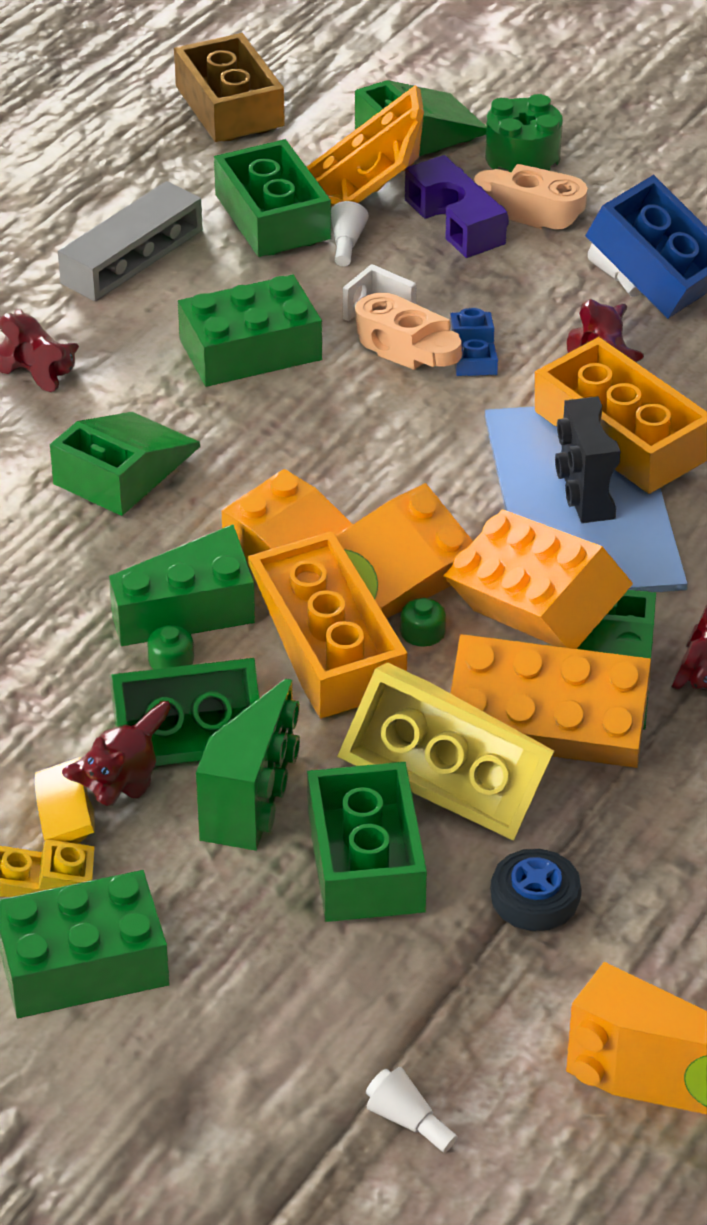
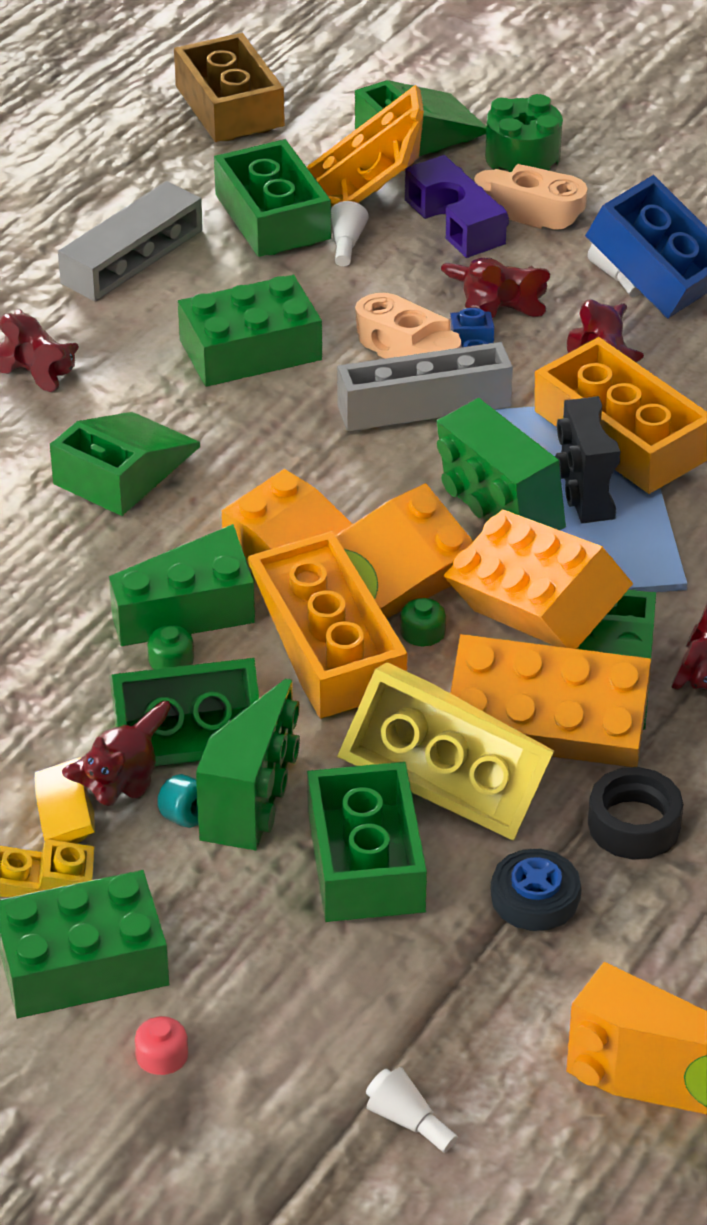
(161, 1045): none -> coral piece
(179, 800): none -> teal piece
(376, 281): white bracket -> none
(422, 385): none -> light grey brick
(493, 286): none -> dark red animal
(498, 466): none -> green brick
(628, 839): none -> black tyre

